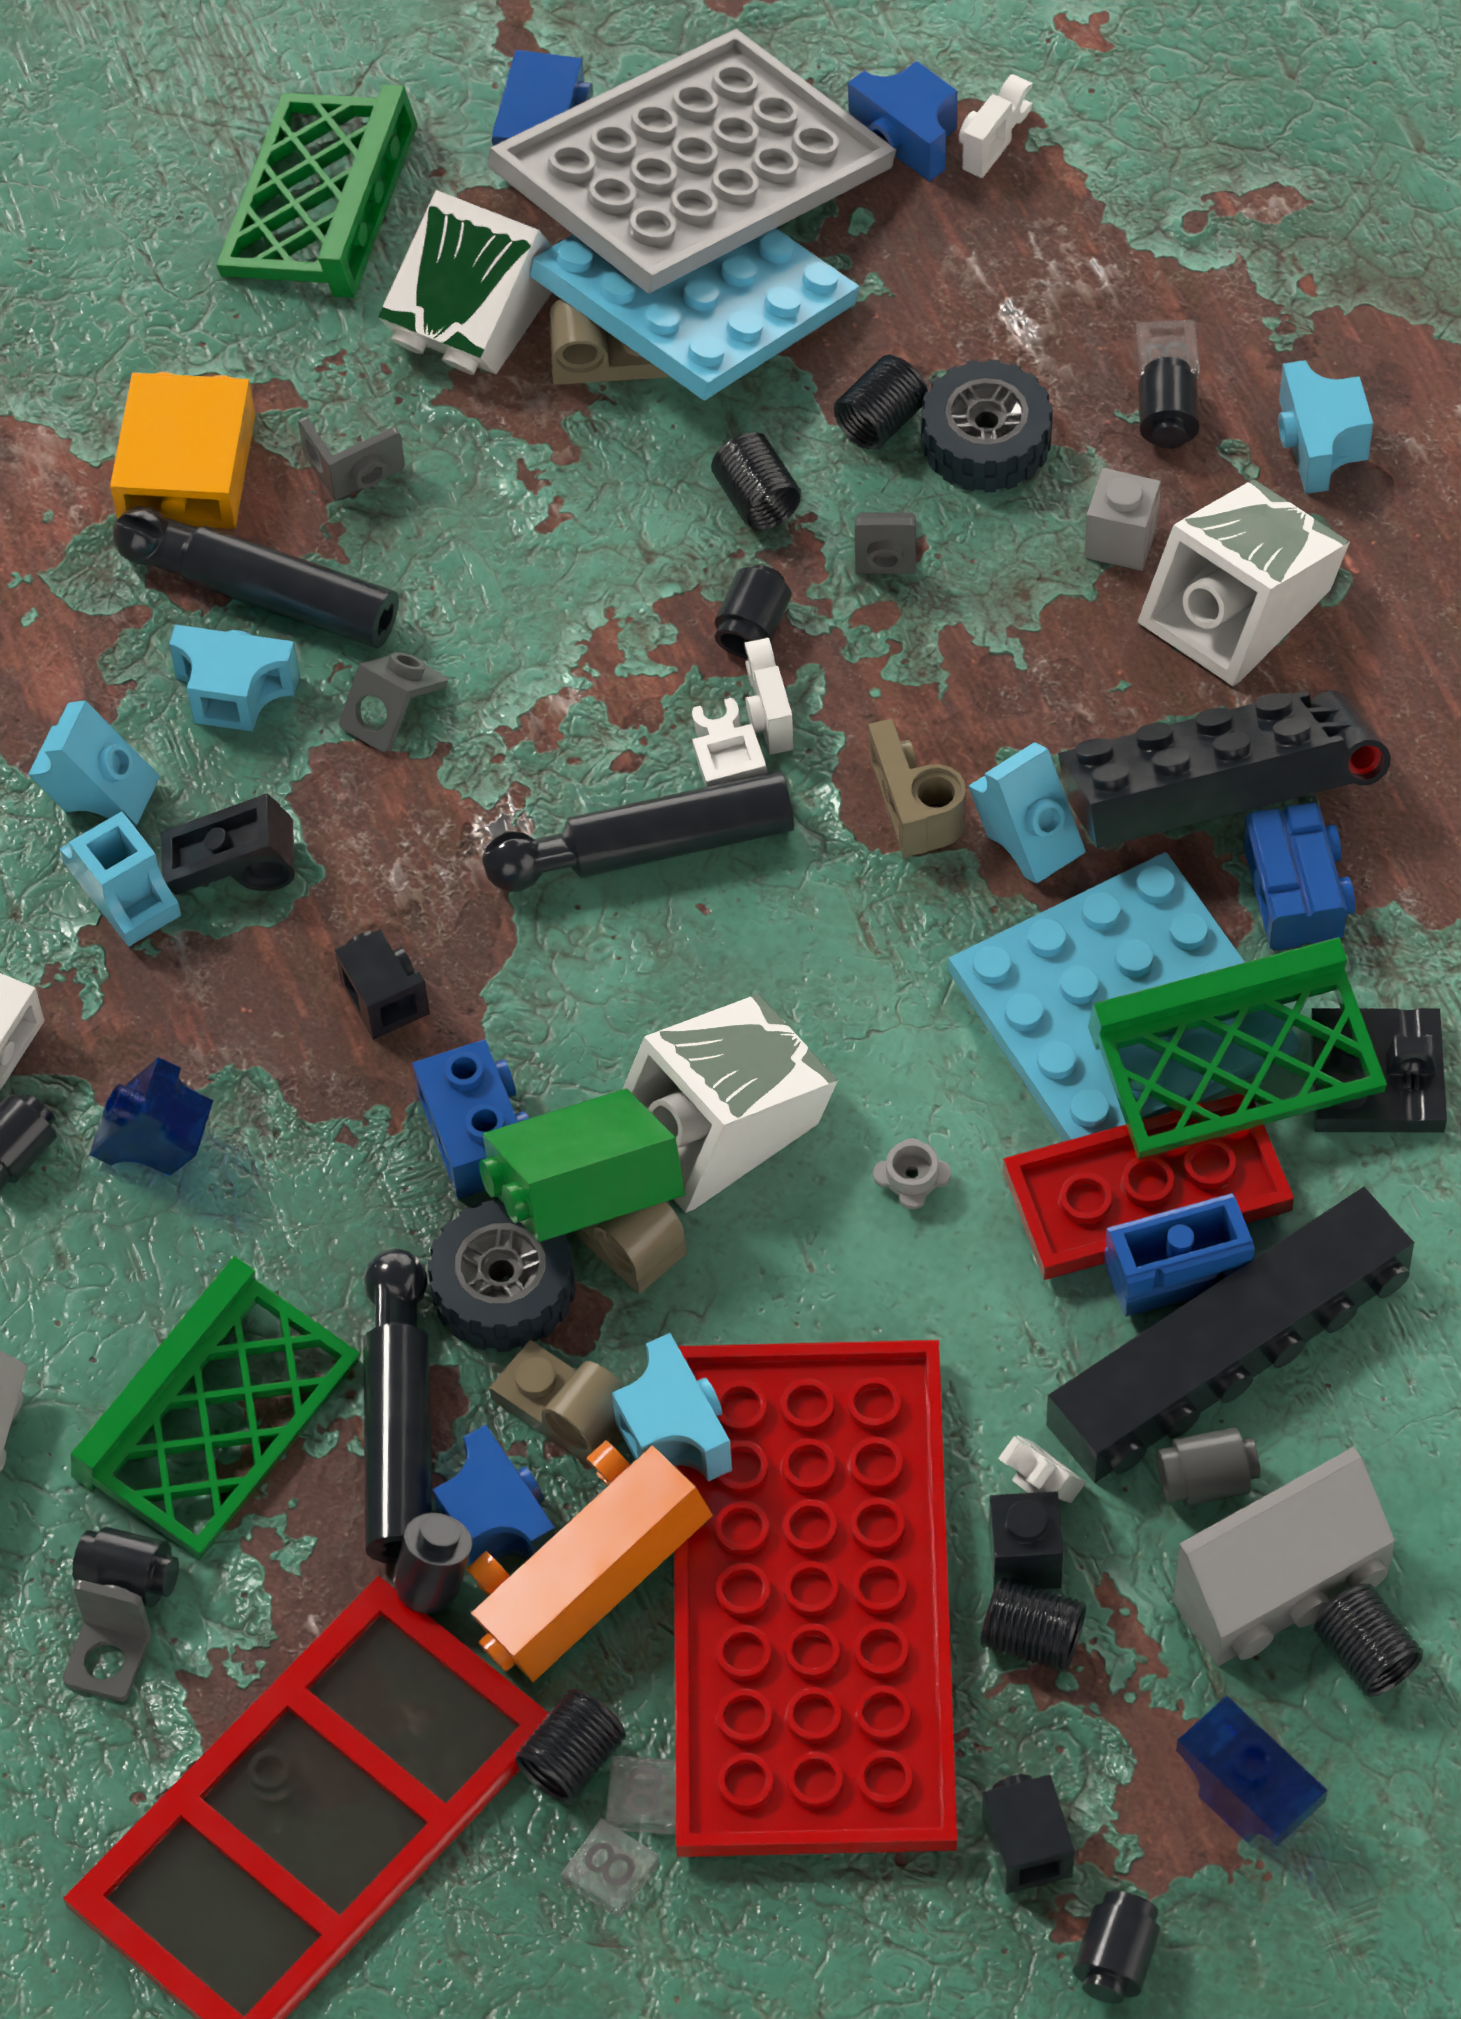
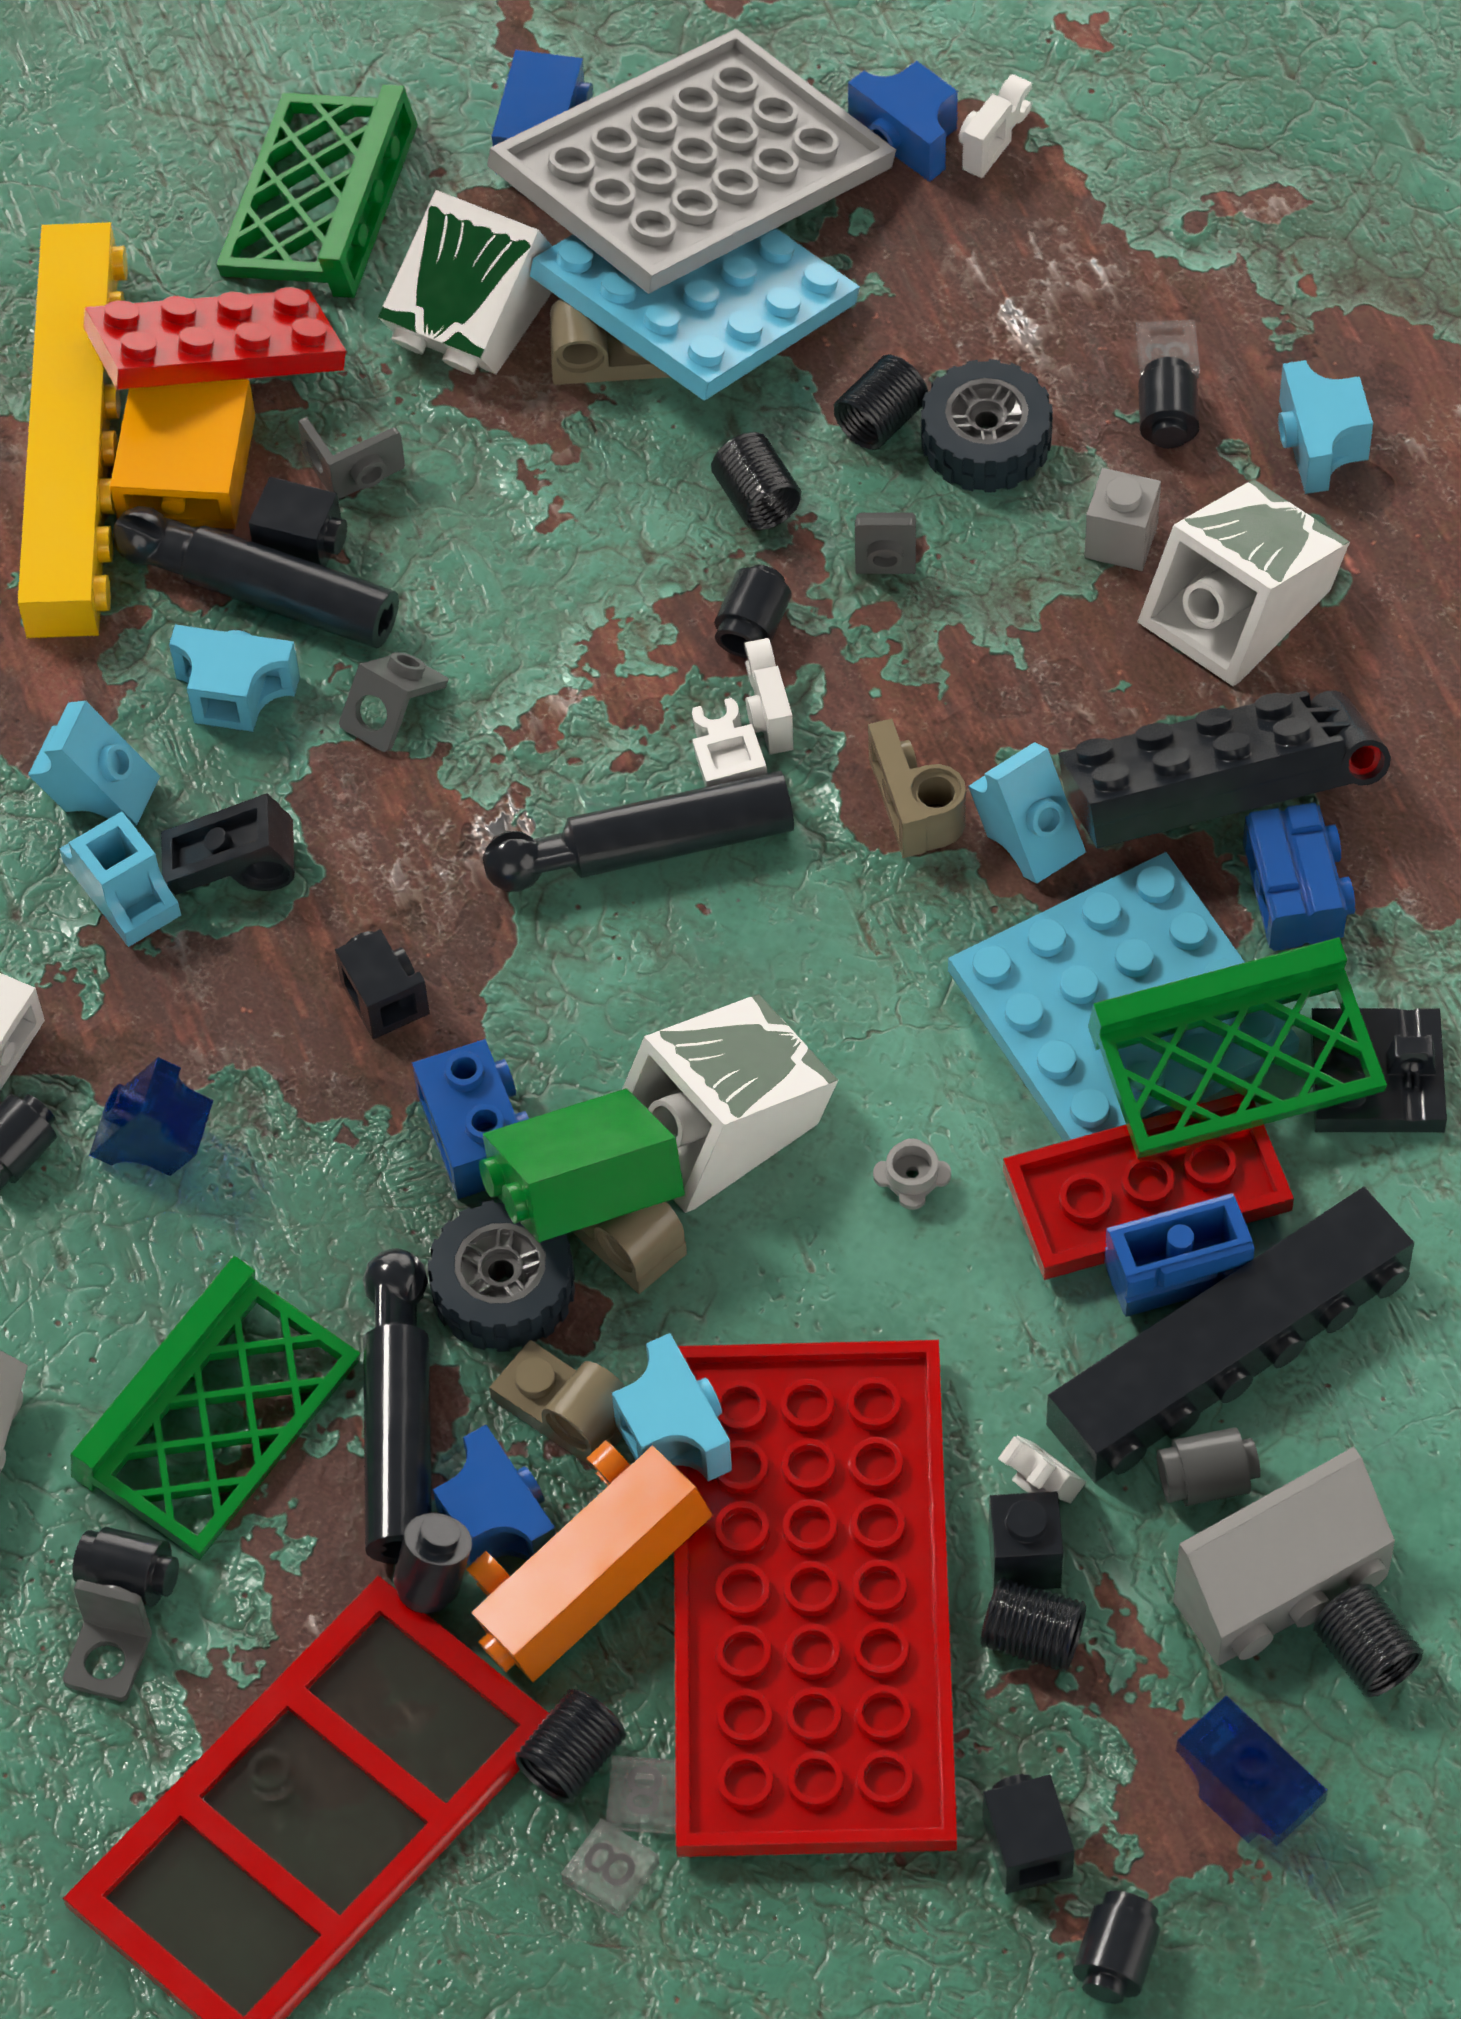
(69, 437): none -> yellow brick
(213, 338): none -> plate
(298, 521): none -> black brick

